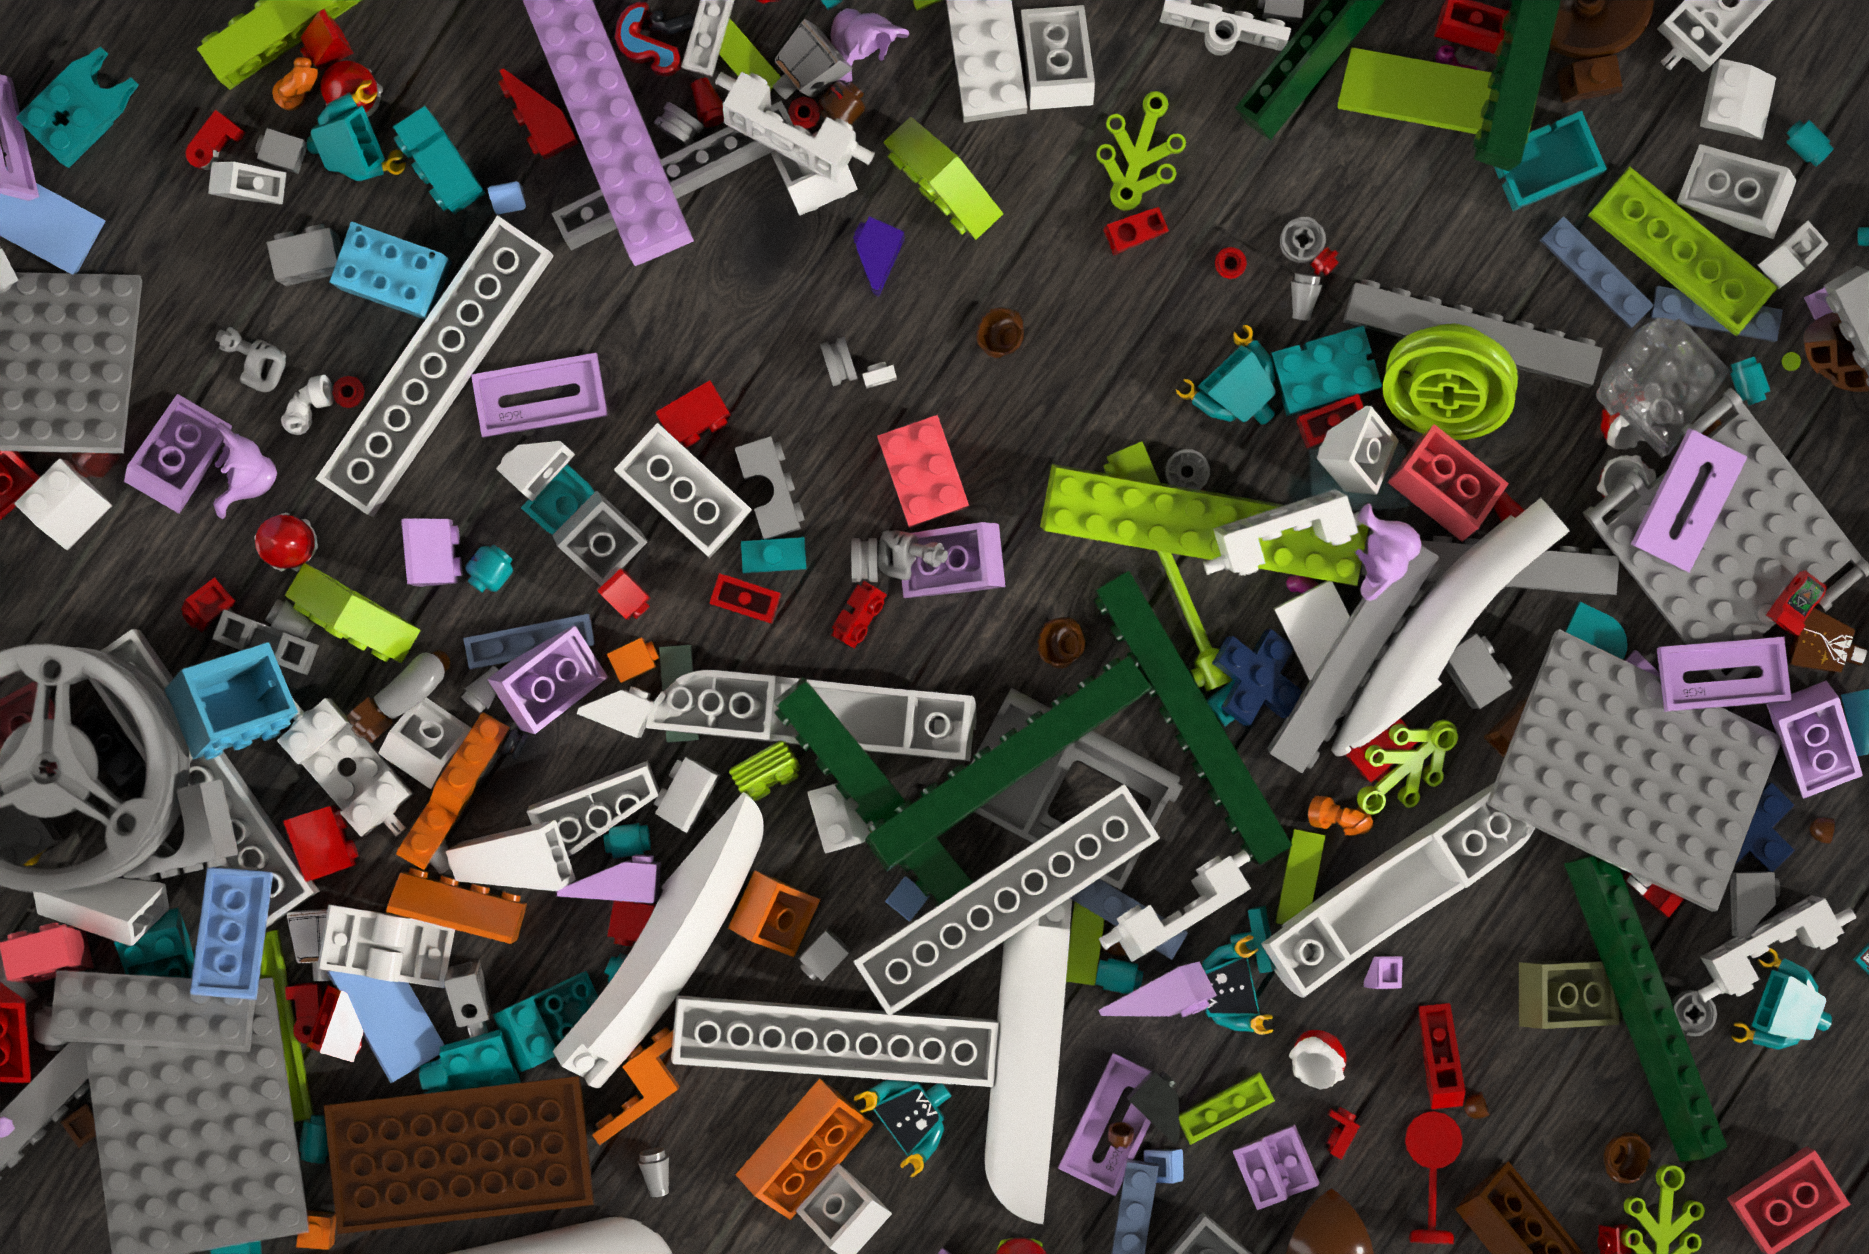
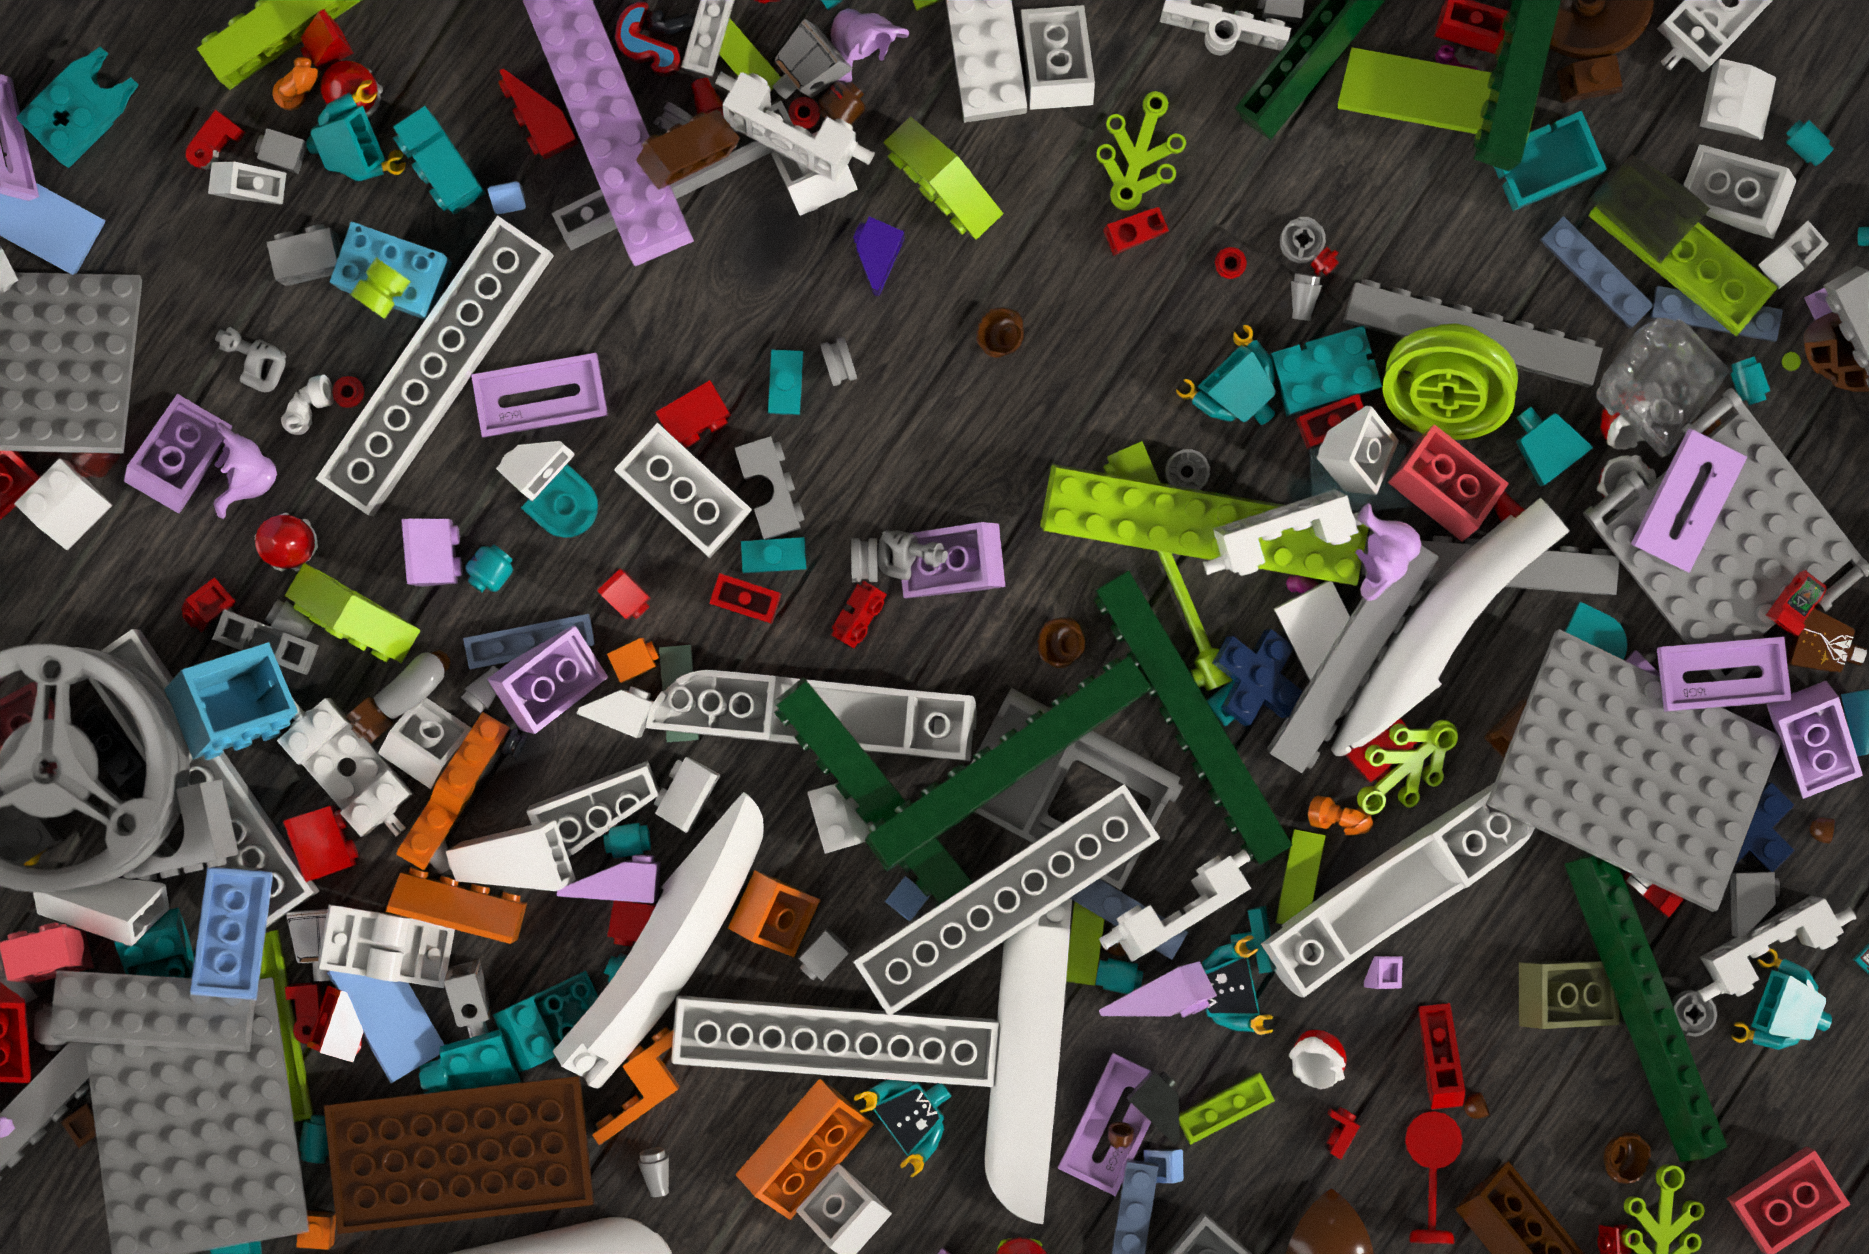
(380, 287): none -> lime wheel
(599, 538): light grey brick -> none
(687, 148): none -> reddish brown brick
(766, 769): lime brick -> none
(785, 382): none -> teal tile
(879, 374): white plate -> none
(923, 471): coral brick -> none
(1276, 1167): lavender slope -> none
(1477, 672): light grey brick -> none
(1549, 445): none -> teal torso
(1649, 207): none -> clear smoke slope

